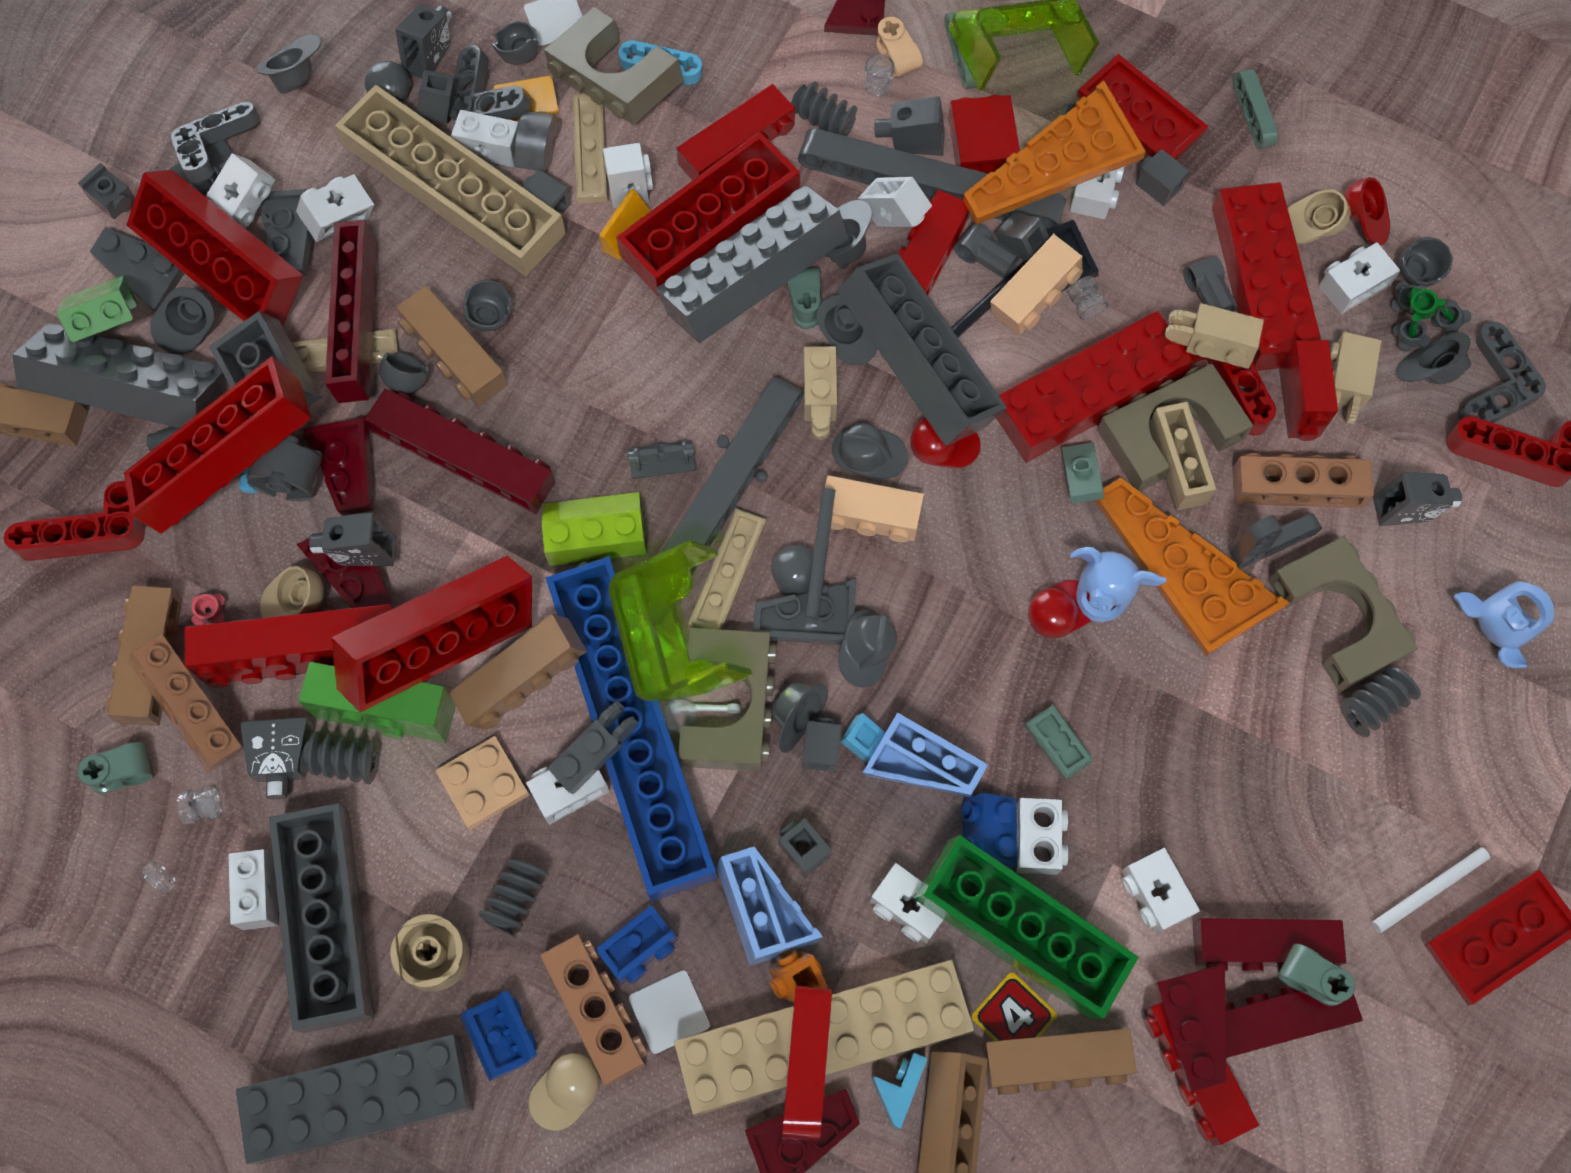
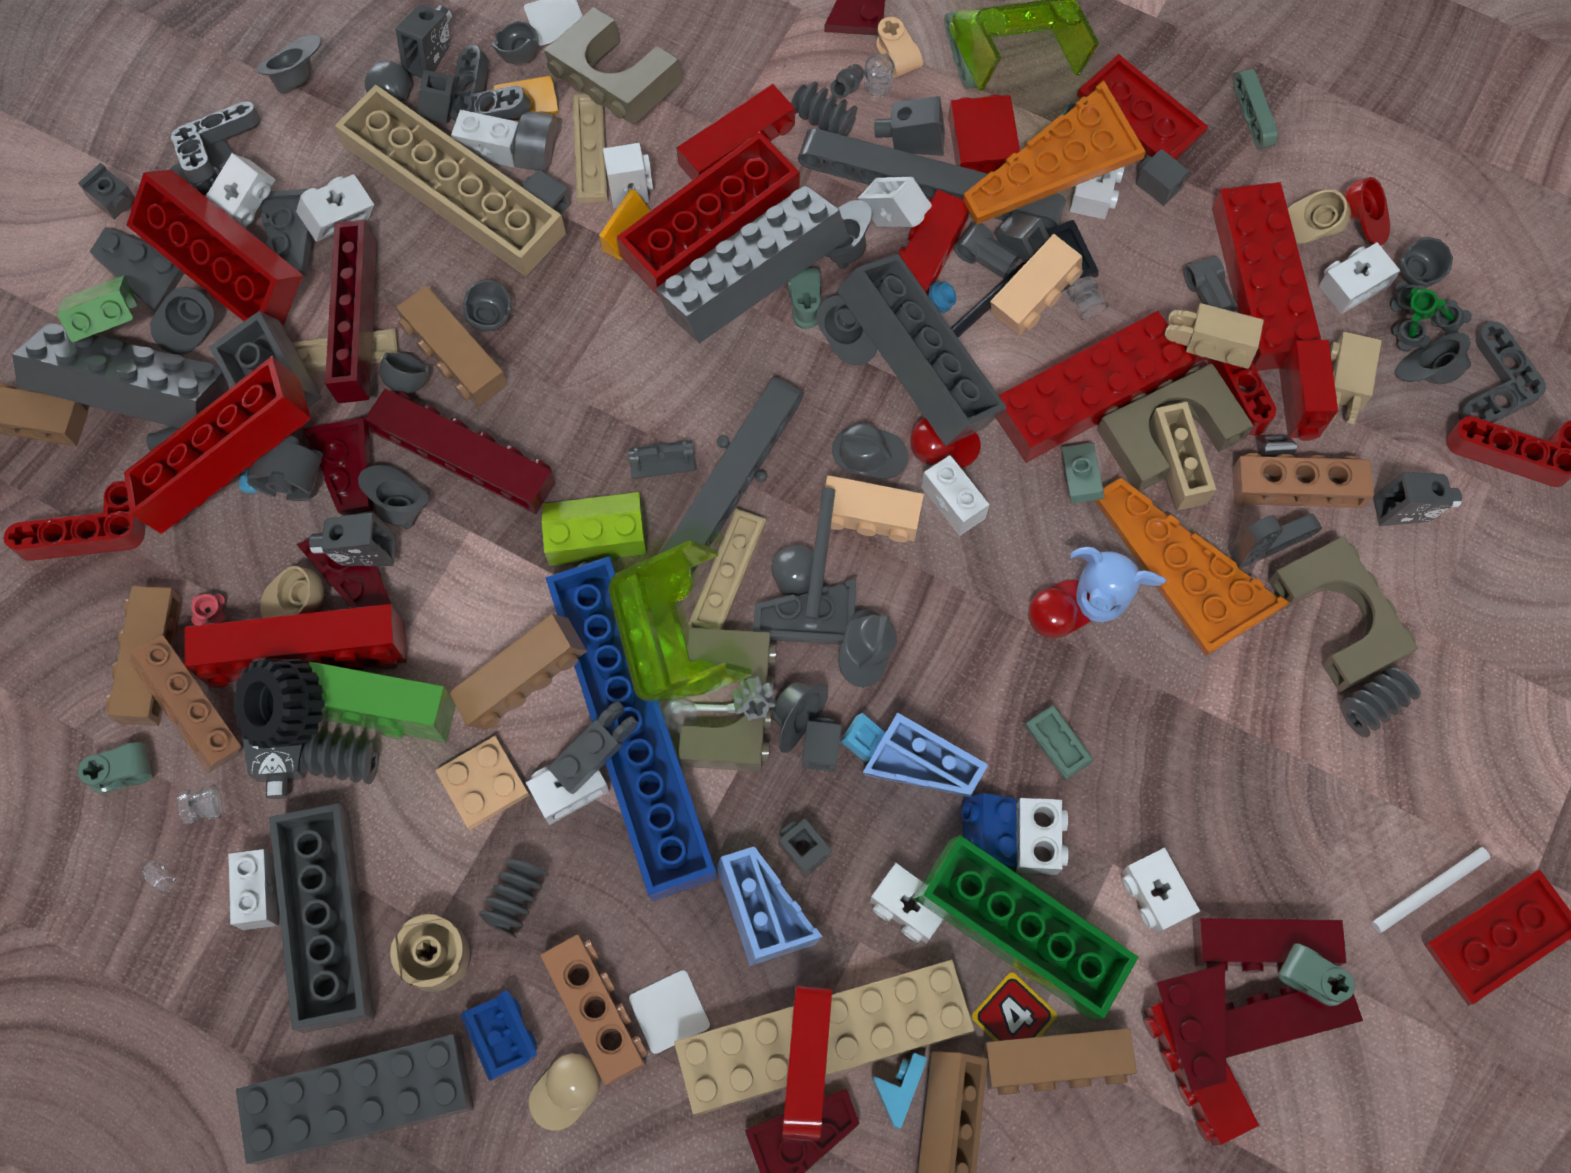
(278, 703): none -> black tyre
(393, 494): none -> dark grey piece
(432, 633): red brick -> none
(637, 946): blue bracket -> none
(642, 49): medium azure beam -> none
(753, 698): none -> light grey gear
(793, 970): orange brick -> none
(820, 389): tan hinge -> none
(847, 81): none -> dark grey pin
(942, 296): none -> dark azure plate
(954, 495): none -> white brick
(1275, 445): none -> flat silver slope
(1505, 621): light blue piece -> none

